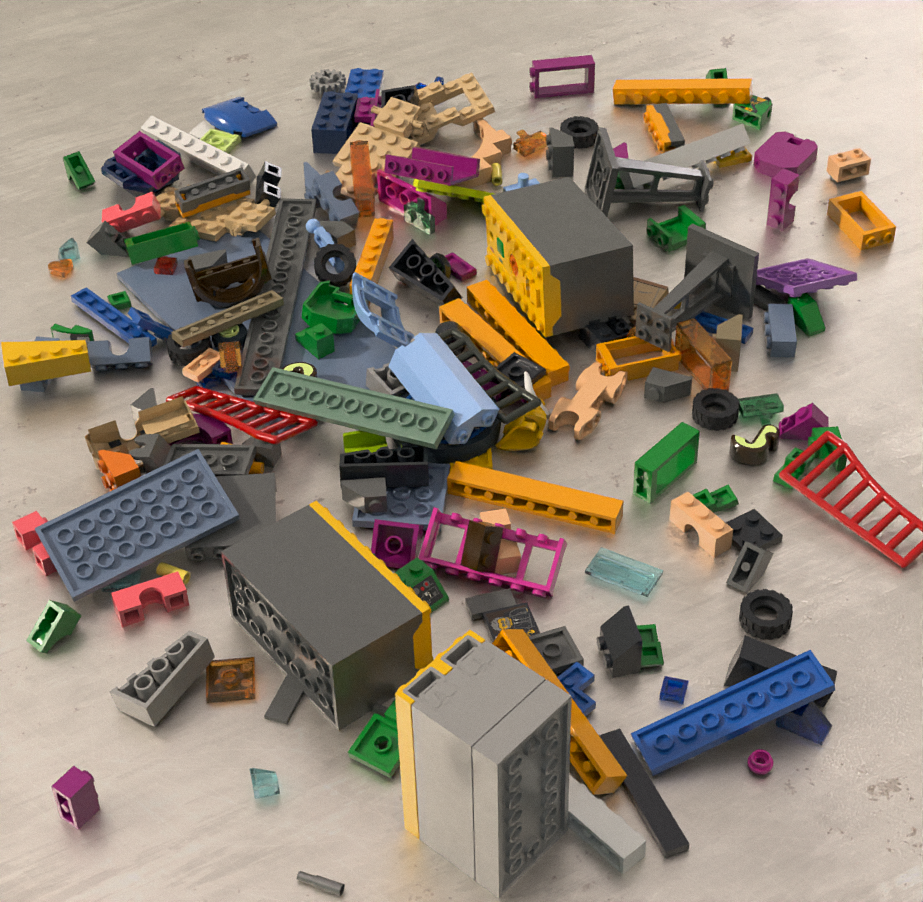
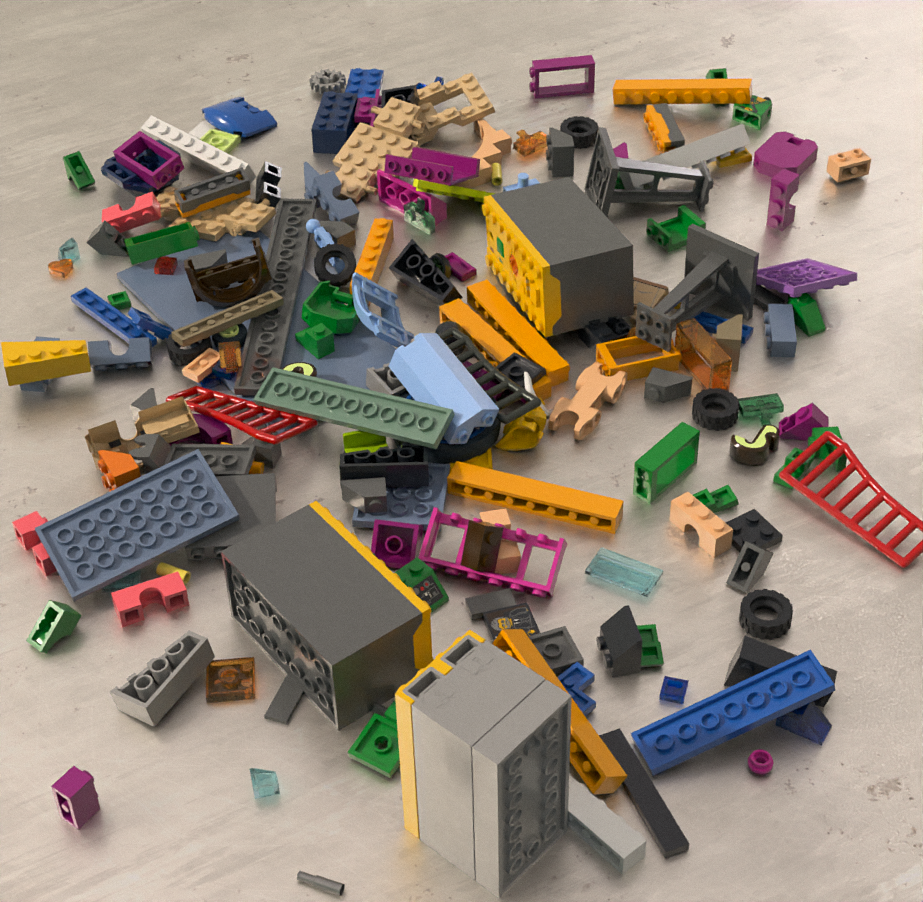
(76, 333): slope -> none
(362, 178): clear orange window -> none
(839, 212): light orange window -> none

